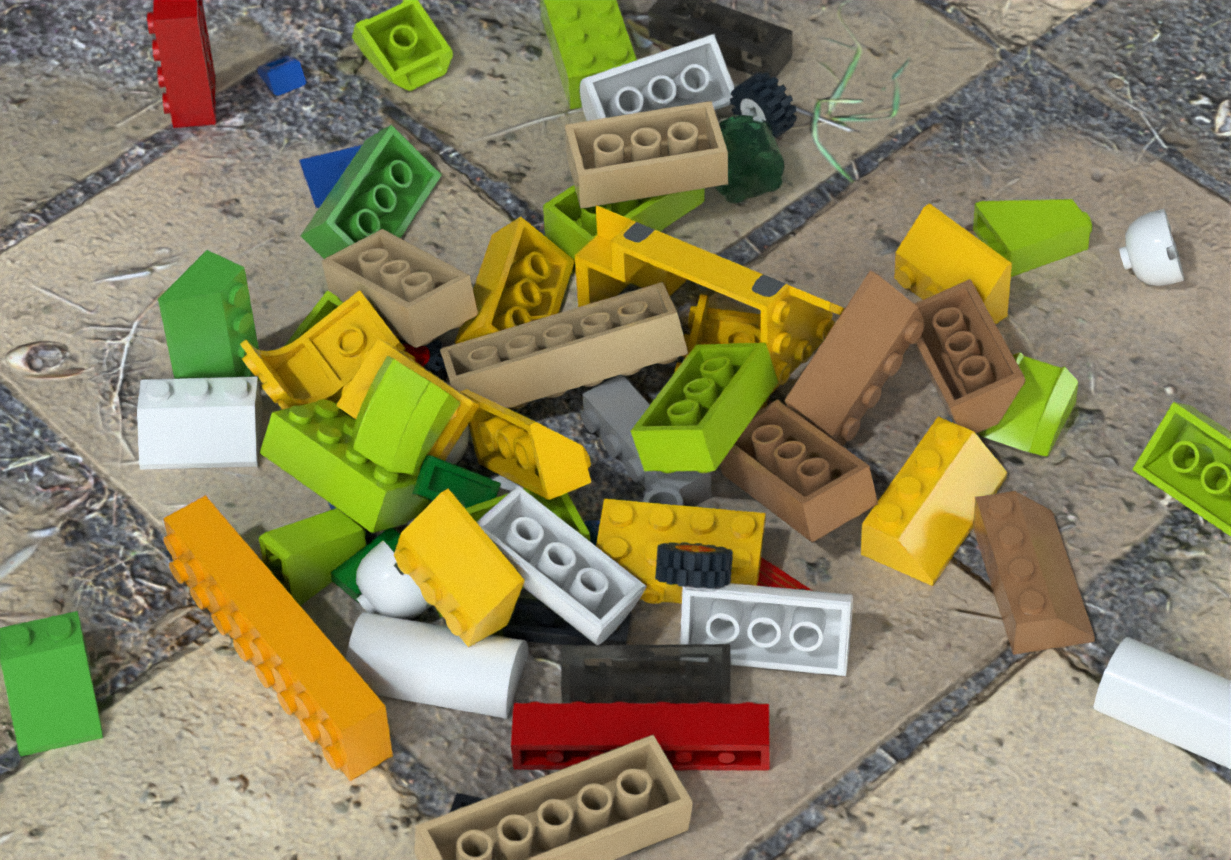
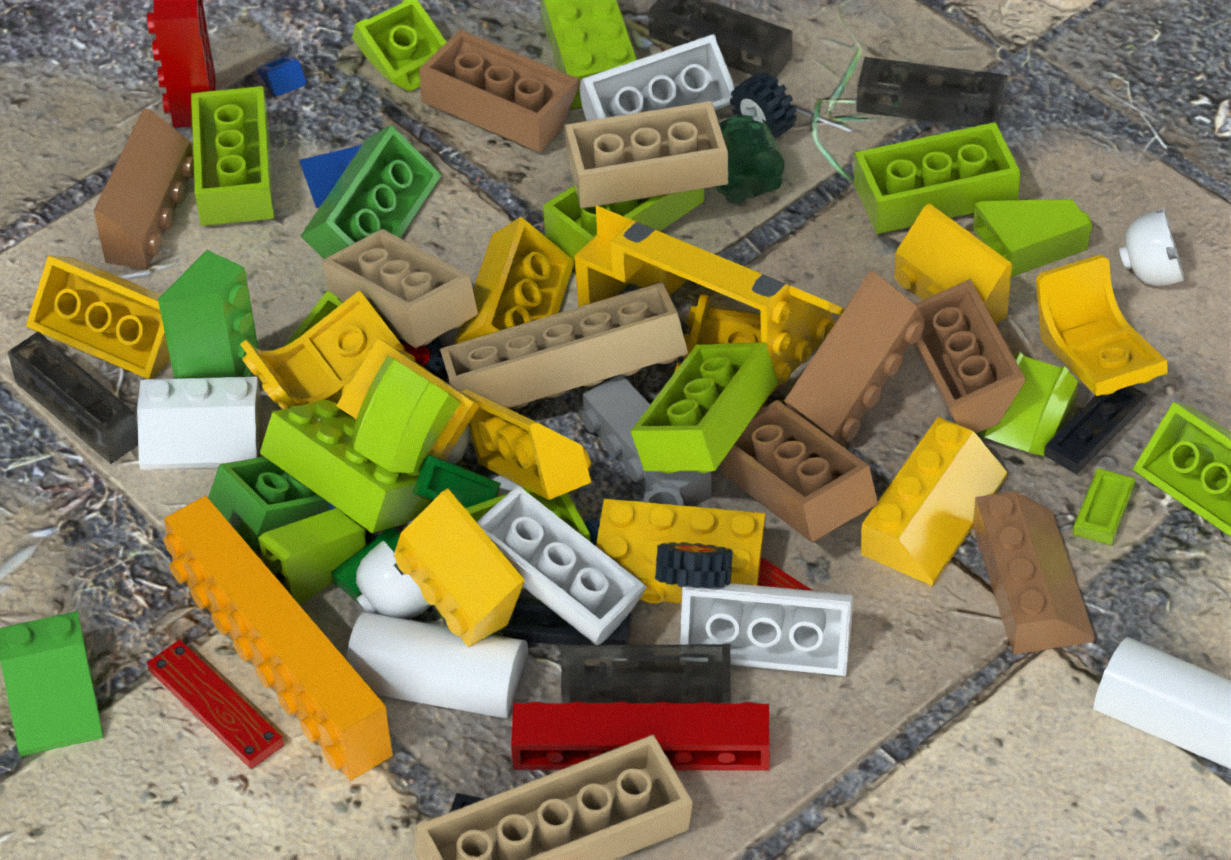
(74, 397): none -> clear smoke brick
(100, 315): none -> yellow slope
(143, 192): none -> medium nougat slope
(215, 704): none -> red tile
(232, 156): none -> lime brick
(261, 497): none -> bright green slope
(498, 90): none -> medium nougat slope
(930, 92): none -> clear smoke brick
(940, 169): none -> lime brick
(1089, 331): none -> yellow bracket
(1094, 428): none -> black plate
(1104, 506): none -> lime tile

